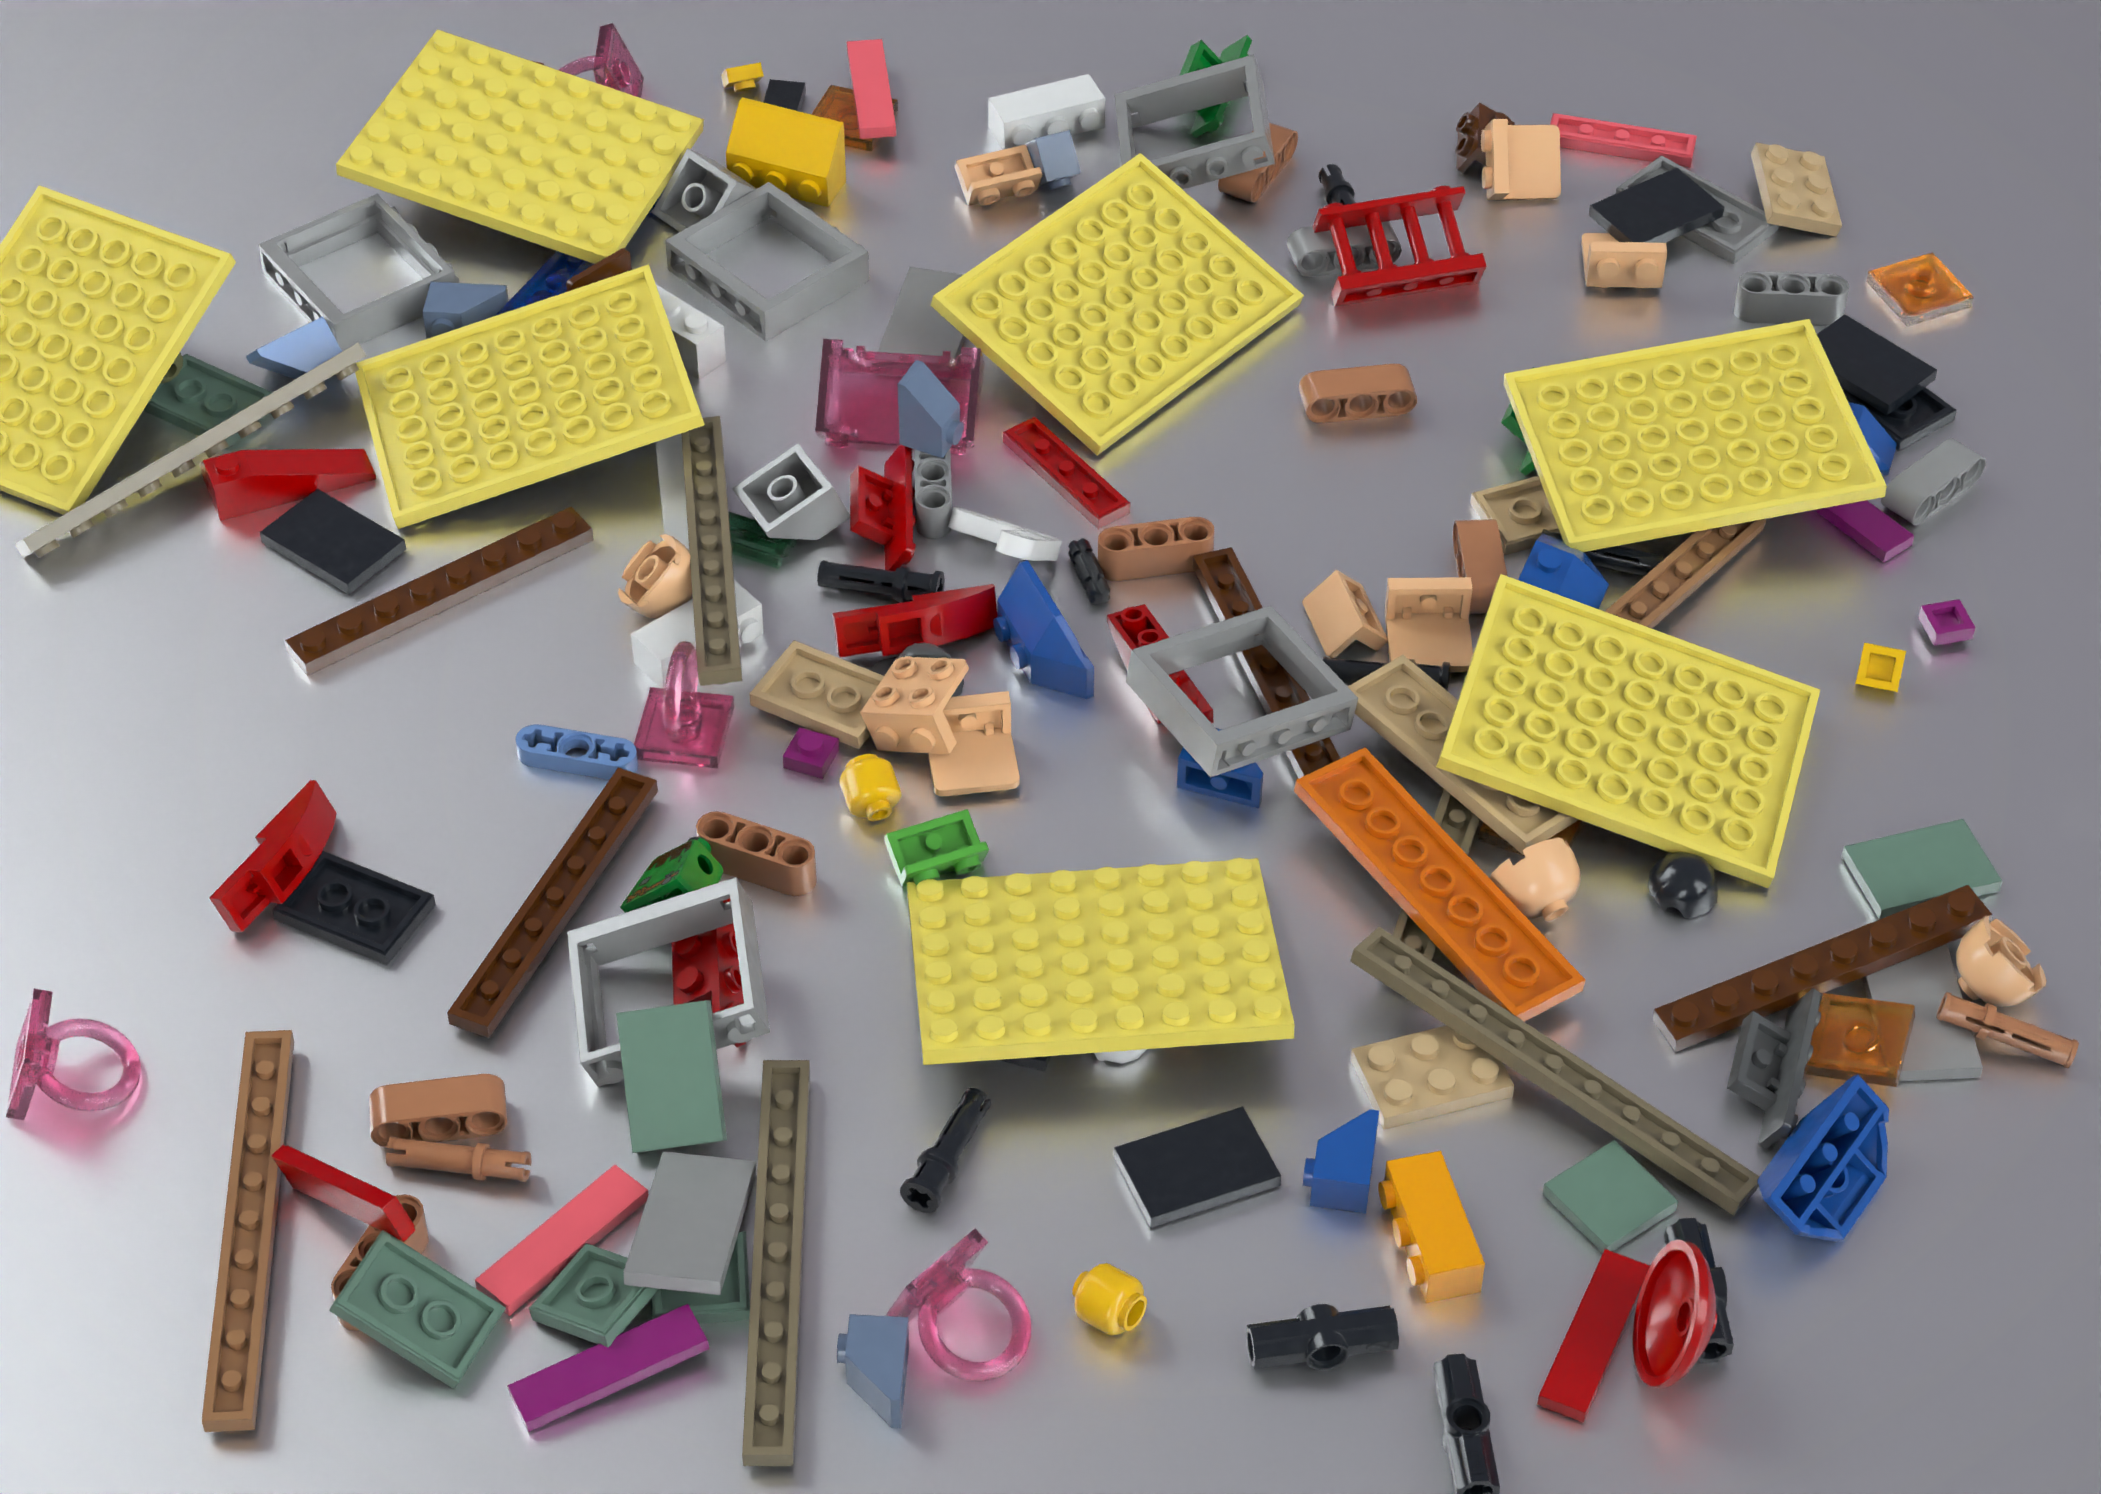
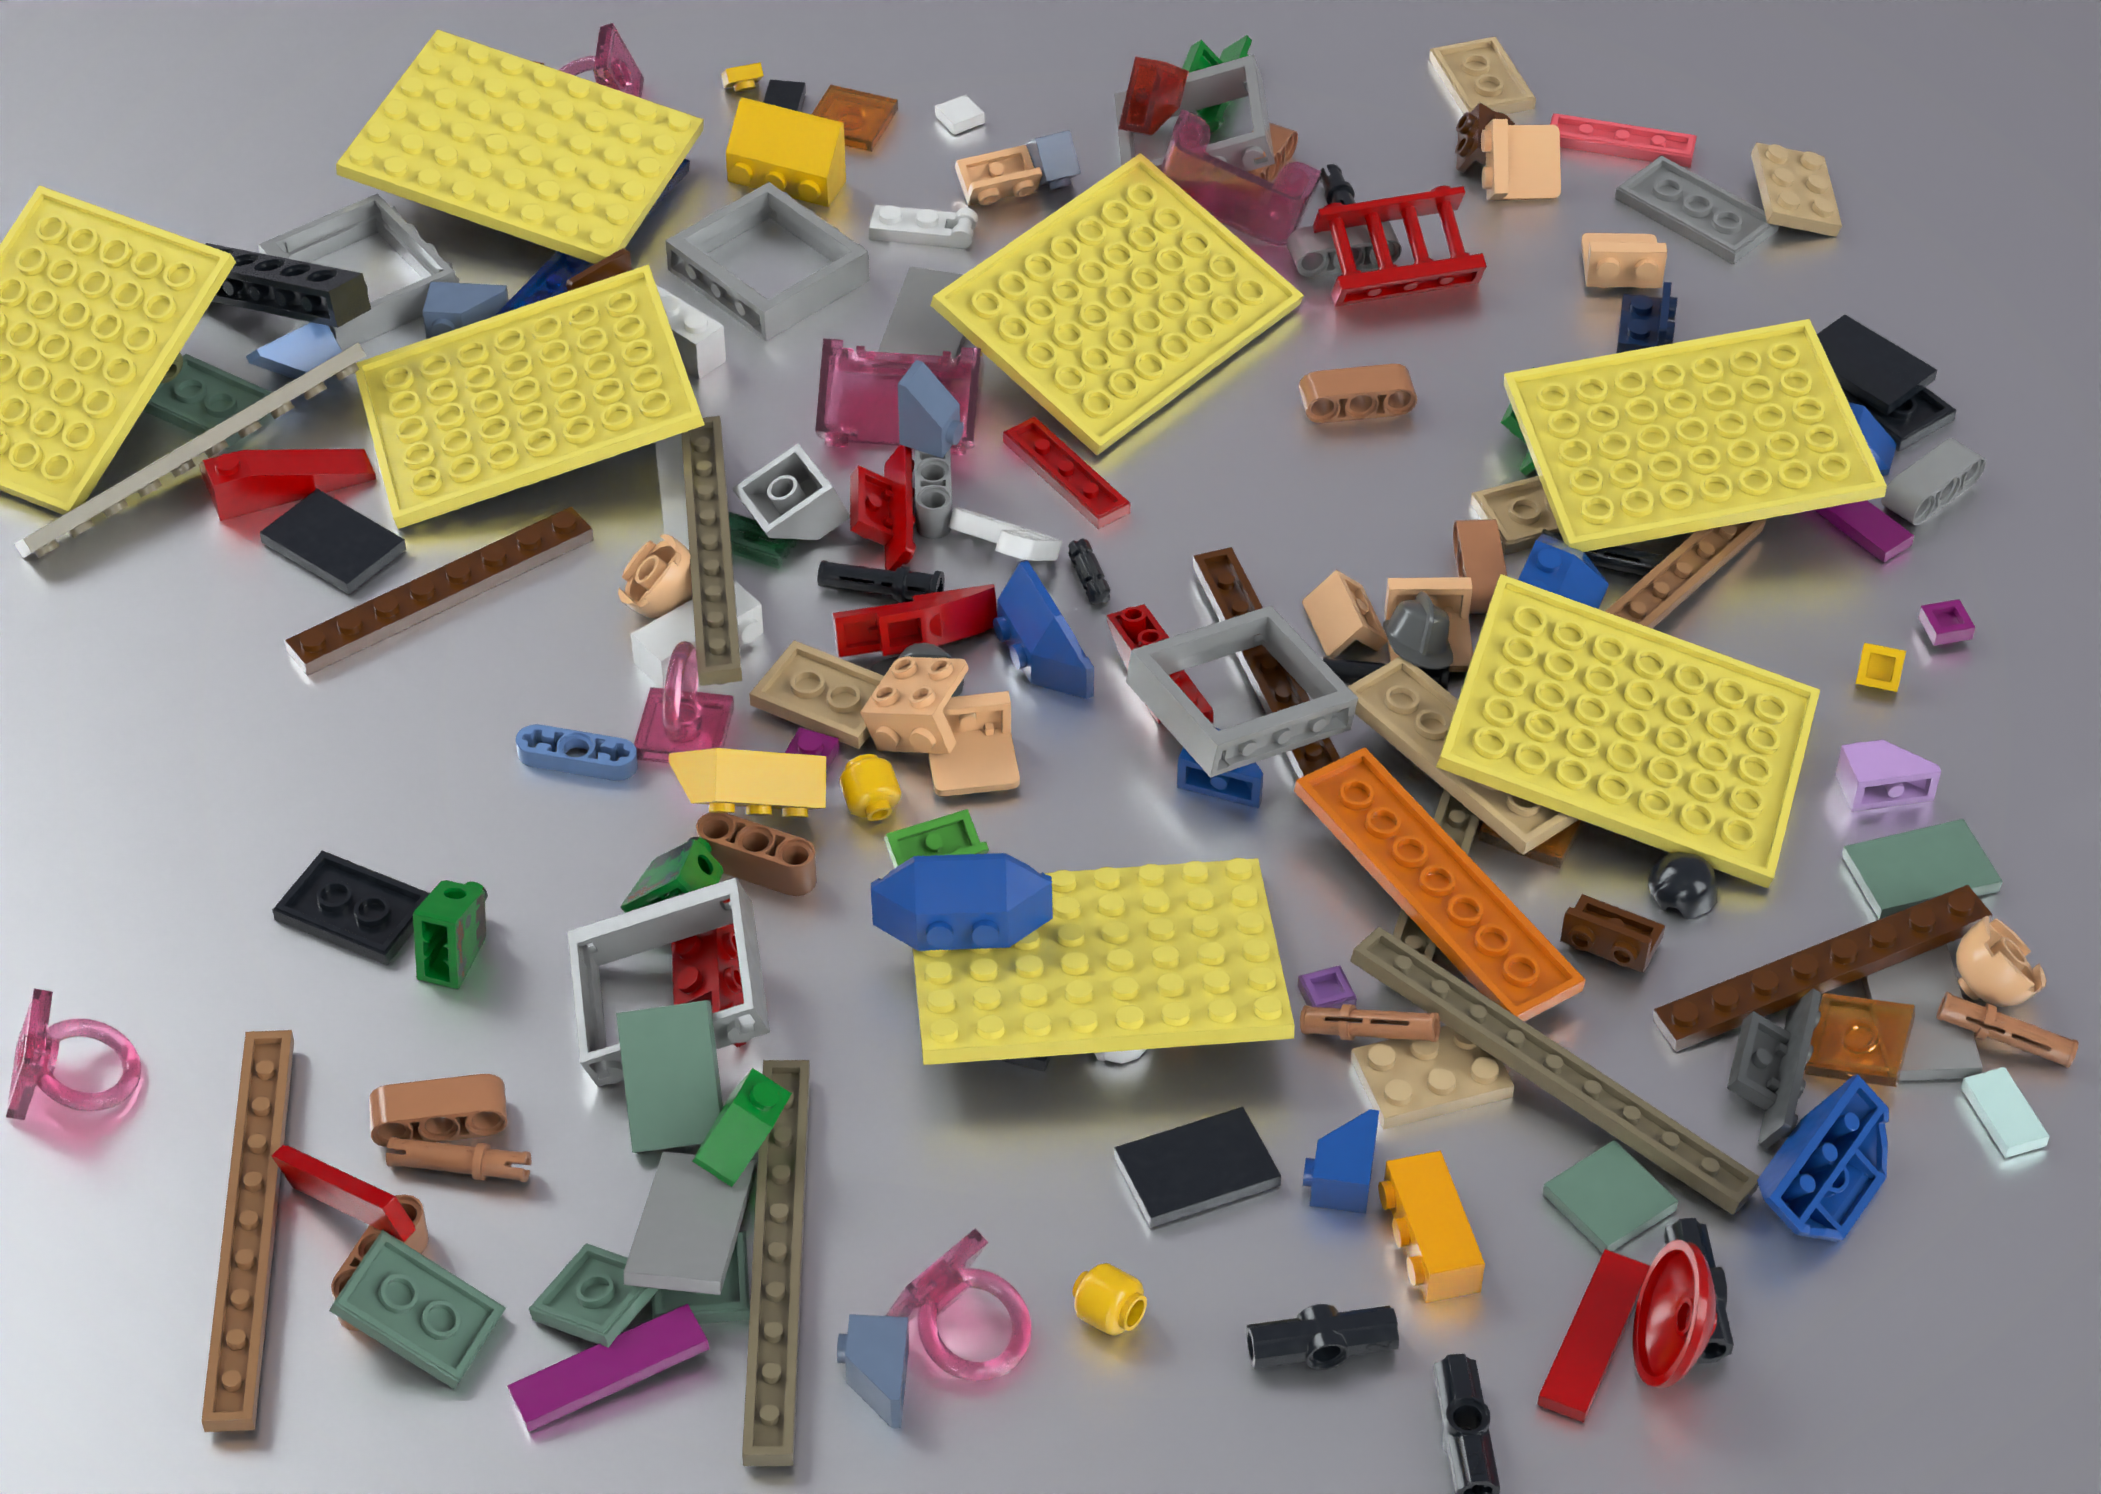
(281, 861): red slope -> none
(293, 288): none -> black brick
(449, 932): none -> green torso
(552, 903): reddish brown plate -> none
(556, 1242): coral tile -> none
(698, 190): light grey slope -> none
(741, 1126): none -> green slope
(752, 780): none -> yellow slope
(871, 89): coral tile -> none
(923, 226): none -> white plate
(939, 1163): black pin -> none
(959, 114): none -> white tile
(961, 901): none -> blue wedge
(1046, 110): white brick -> none
(1152, 95): none -> clear red slope
(1153, 548): nougat beam -> none
(1234, 195): none -> clear pink windscreen
(1326, 988): none -> medium lavender tile
(1353, 1022): none -> nougat pin
(1420, 633): none -> dark grey piece
(1482, 74): none -> tan tile
(1542, 880): light nougat cylinder -> none
(1611, 933): none -> reddish brown bracket
(1646, 321): none -> dark blue bracket
(1657, 209): black tile -> none
(1790, 297): light grey beam -> none
(1884, 776): none -> lavender slope
(1919, 289): clear orange tile -> none
(2005, 1112): none -> light aqua tile

